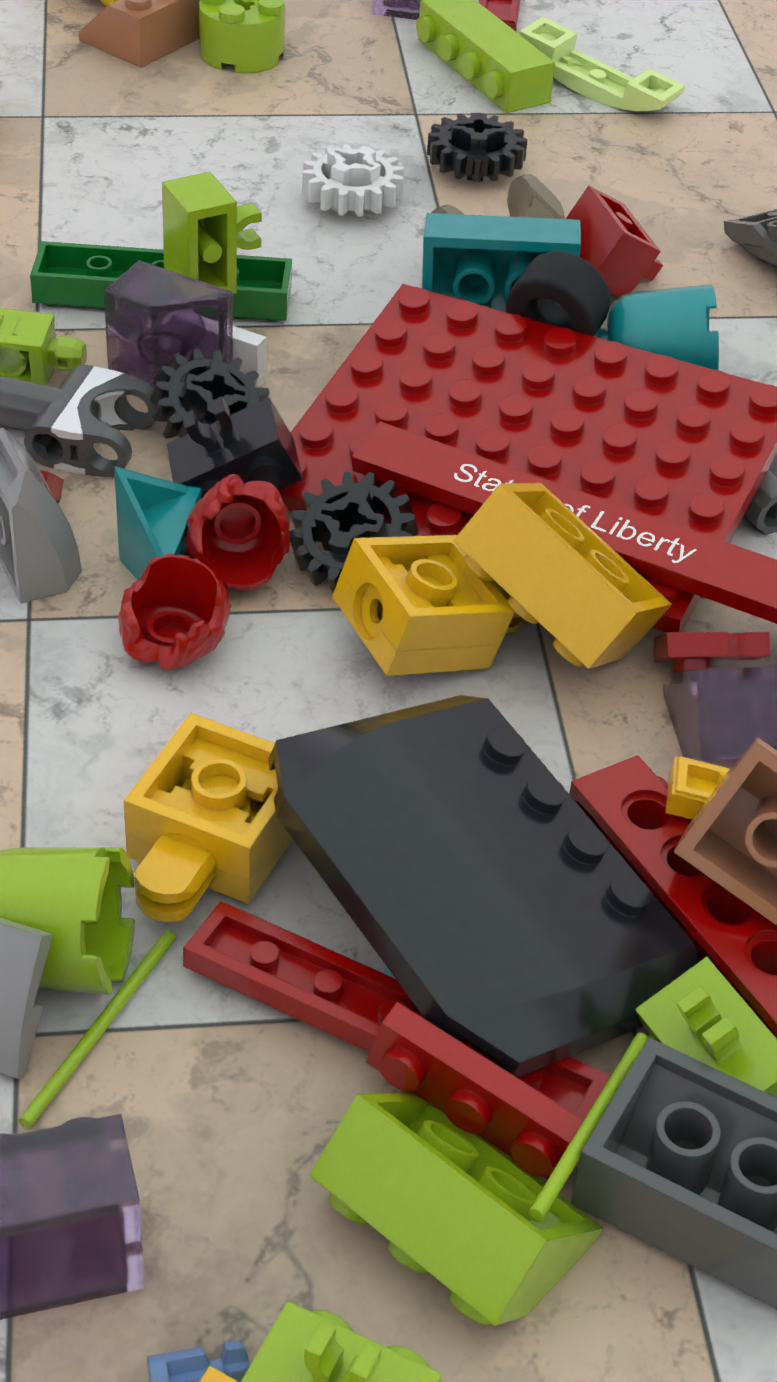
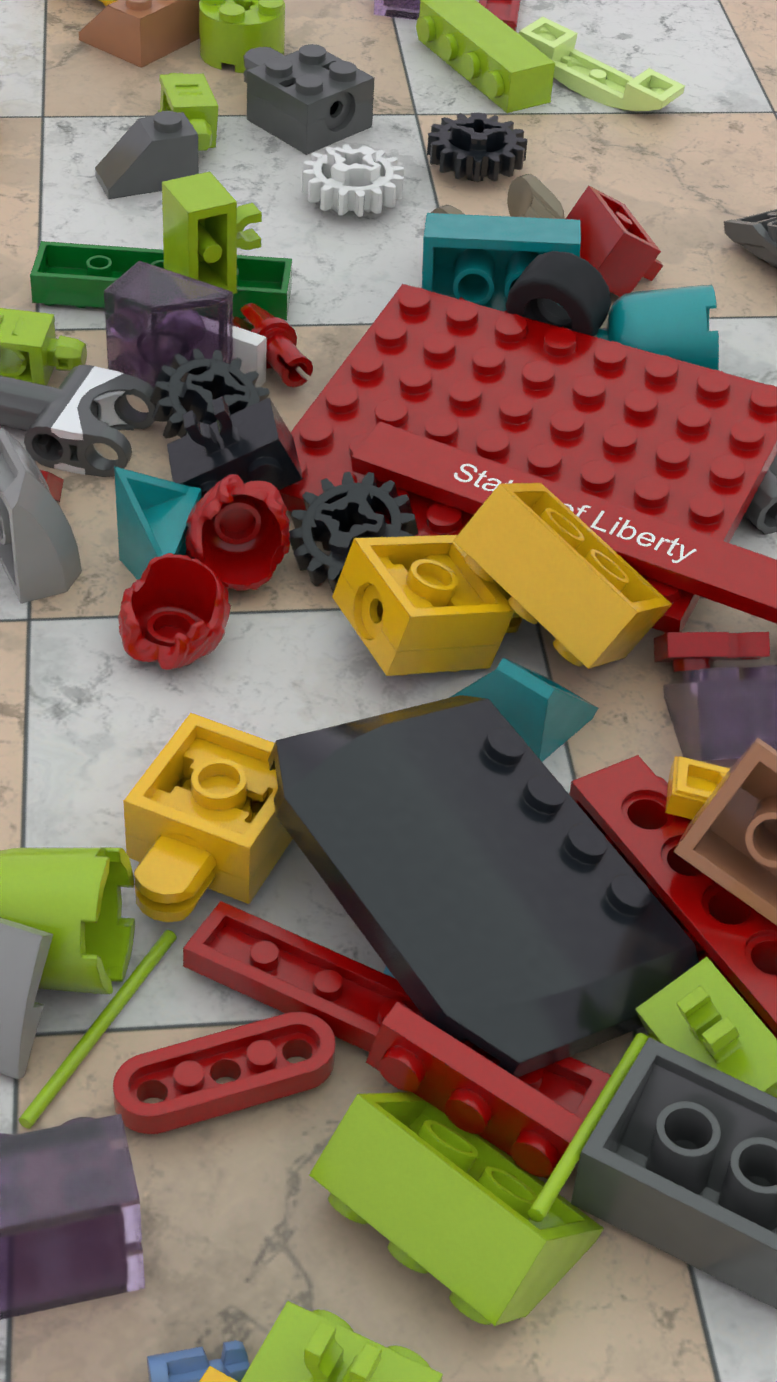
(148, 154): none -> dark grey slope
(194, 97): none -> lime piece
(250, 1054): none -> red plate
(281, 344): none -> red arm
(307, 96): none -> dark grey brick
(533, 705): none -> teal slope

